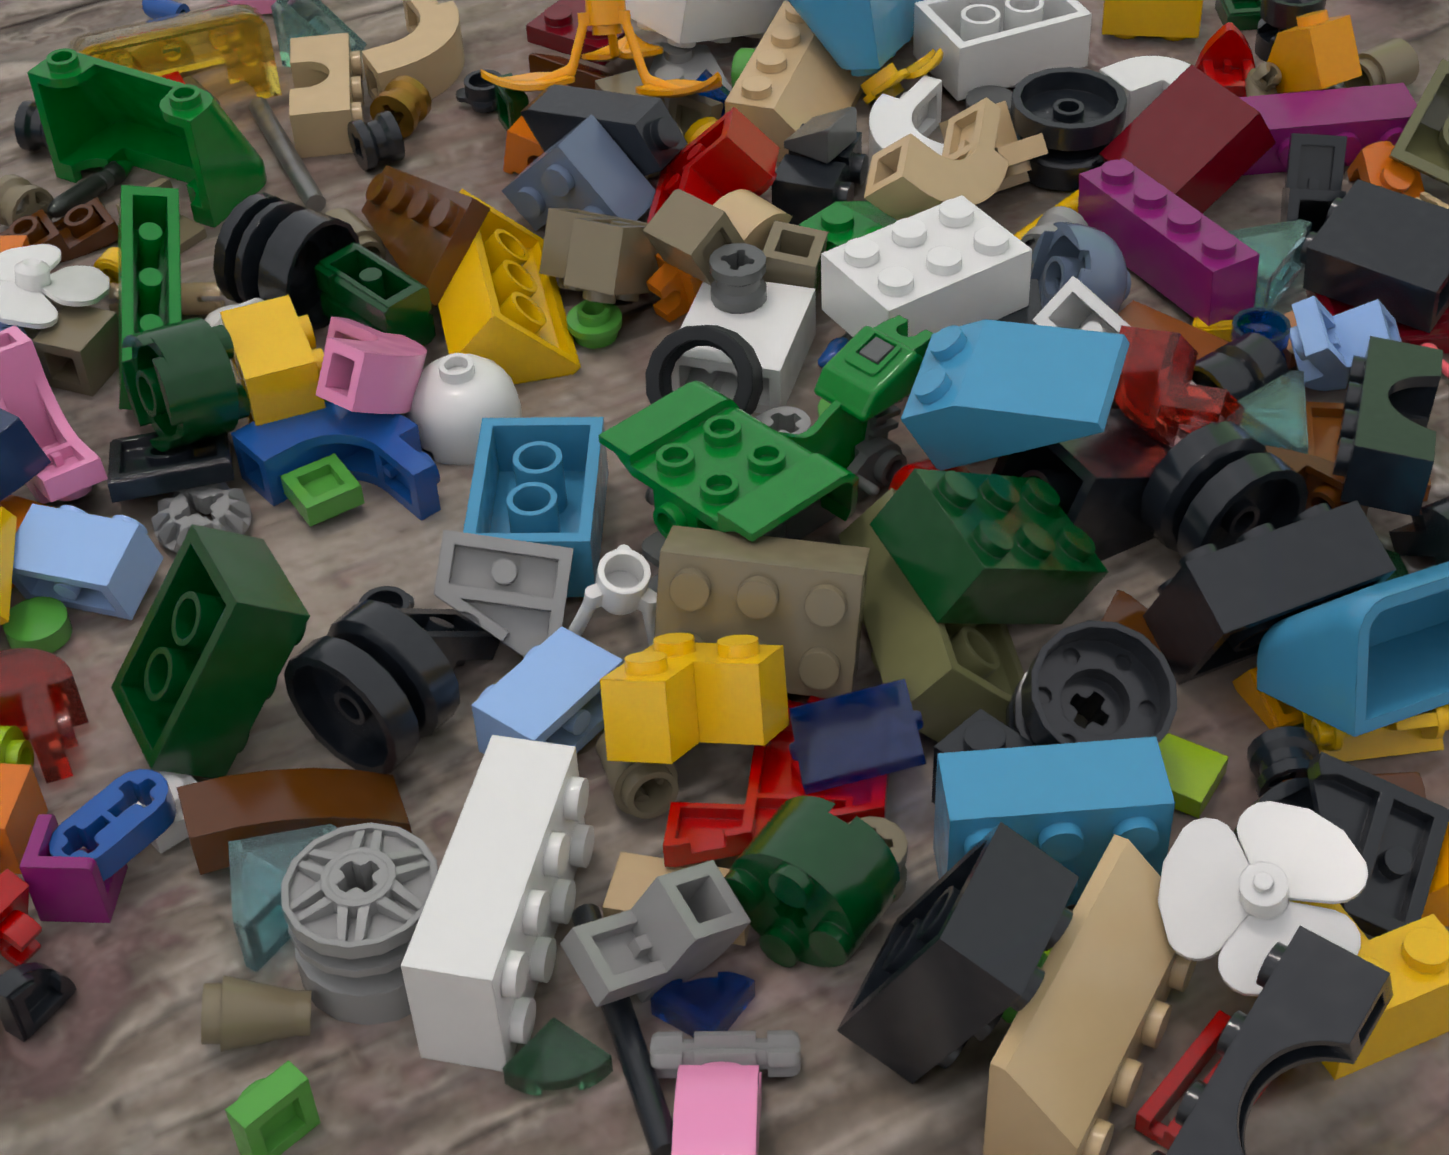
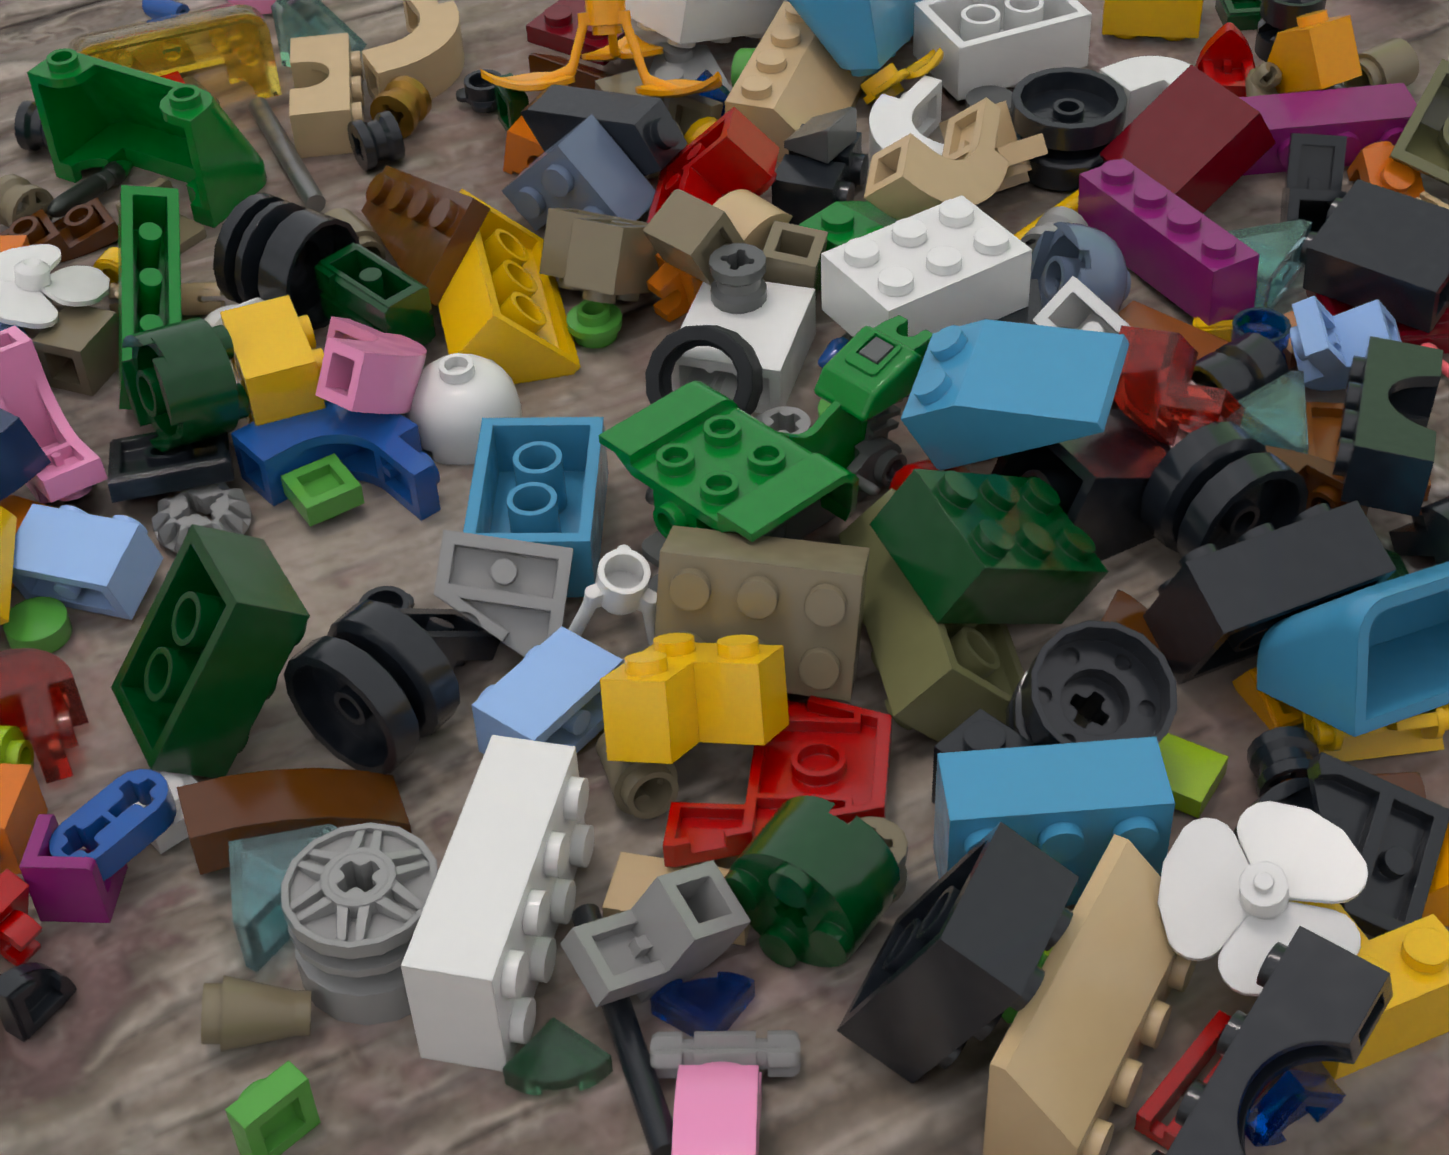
(856, 736): clear blue piece -> none
(1289, 1101): none -> clear blue tile

